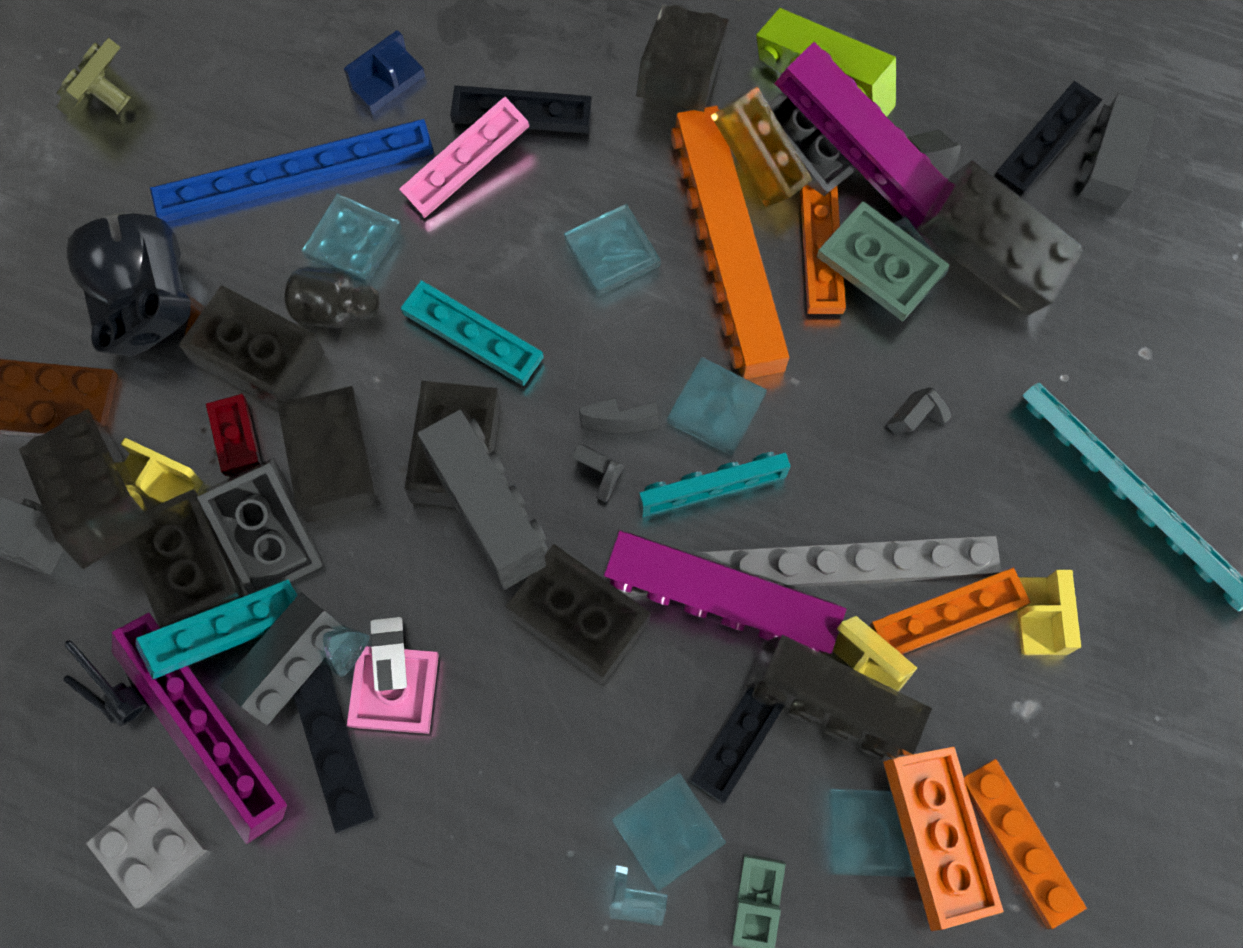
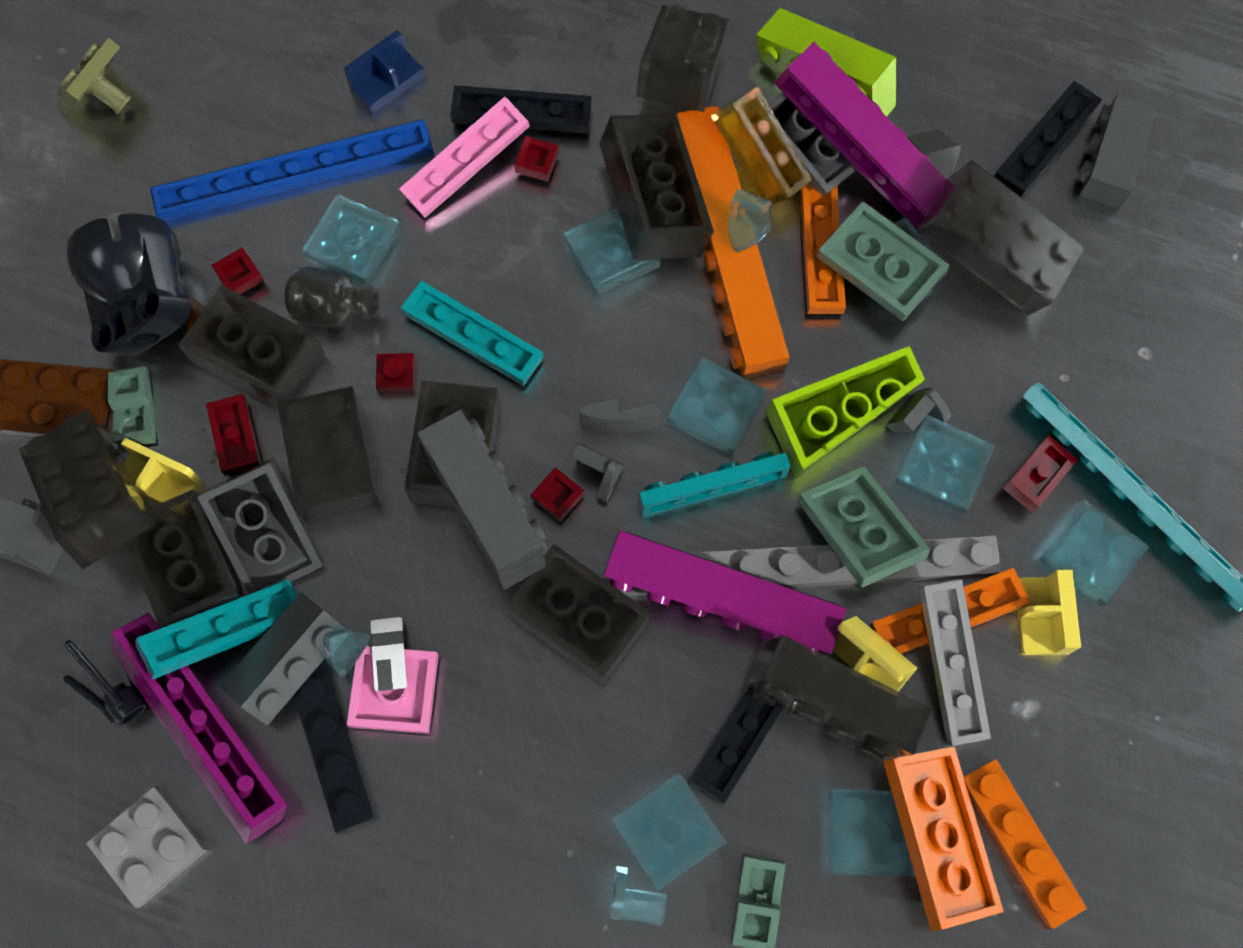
(132, 406): none -> sand green slope
(237, 271): none -> dark red plate
(395, 373): none -> dark red plate
(536, 158): none -> dark red plate
(557, 494): none -> dark red plate
(655, 187): none -> clear smoke brick
(748, 220): none -> clear light blue tile
(832, 410): none -> lime wedge
(863, 526): none -> sand green plate
(945, 464): none -> clear light blue plate
(954, 662): none -> light grey plate
(1040, 474): none -> dark red plate
(1096, 551): none -> clear light blue plate

